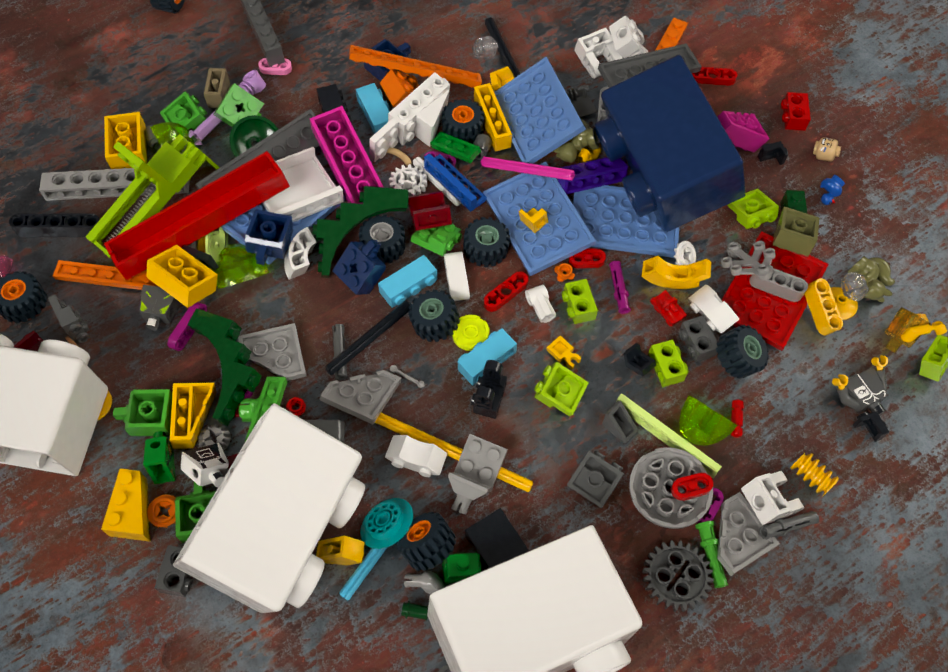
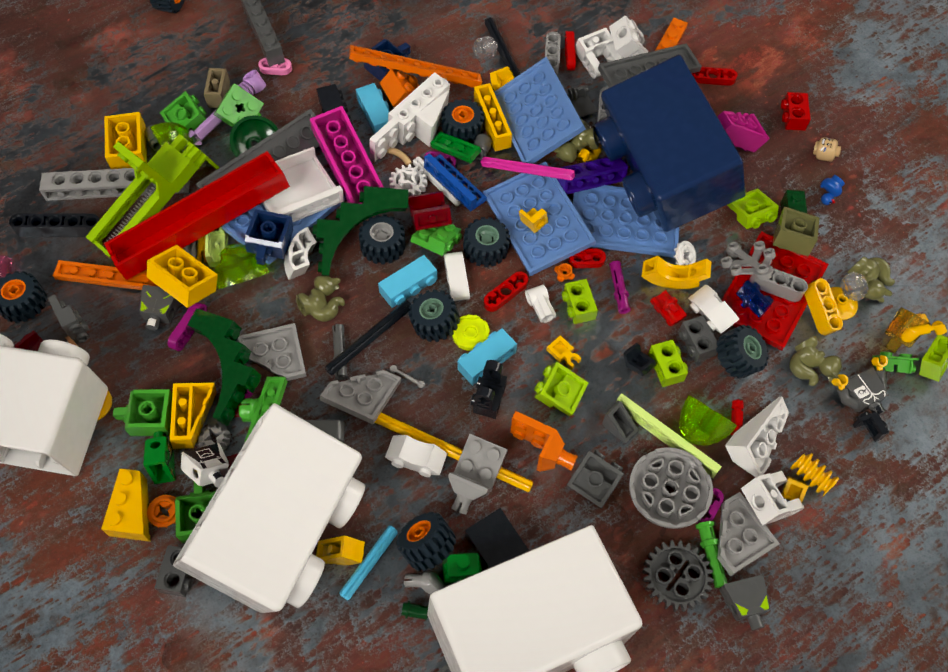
(203, 257): black tile -> none
(296, 402): red plate -> none
(316, 303): none -> olive animal
(360, 266): dark blue hinge -> none
(386, 523): teal wheel -> none
(542, 437): none -> orange plate
(552, 49): none -> light grey beam
(570, 51): none -> red beam
(691, 487): red plate -> none
(747, 600): none -> dark grey torso
(753, 298): none -> clear blue hips
(755, 440): none -> white wedge
(773, 150): black bracket -> none
(782, 527): dark grey pin -> none
(794, 489): none -> yellow slope
(808, 357): none -> olive animal
(903, 363): none -> bright green hinge

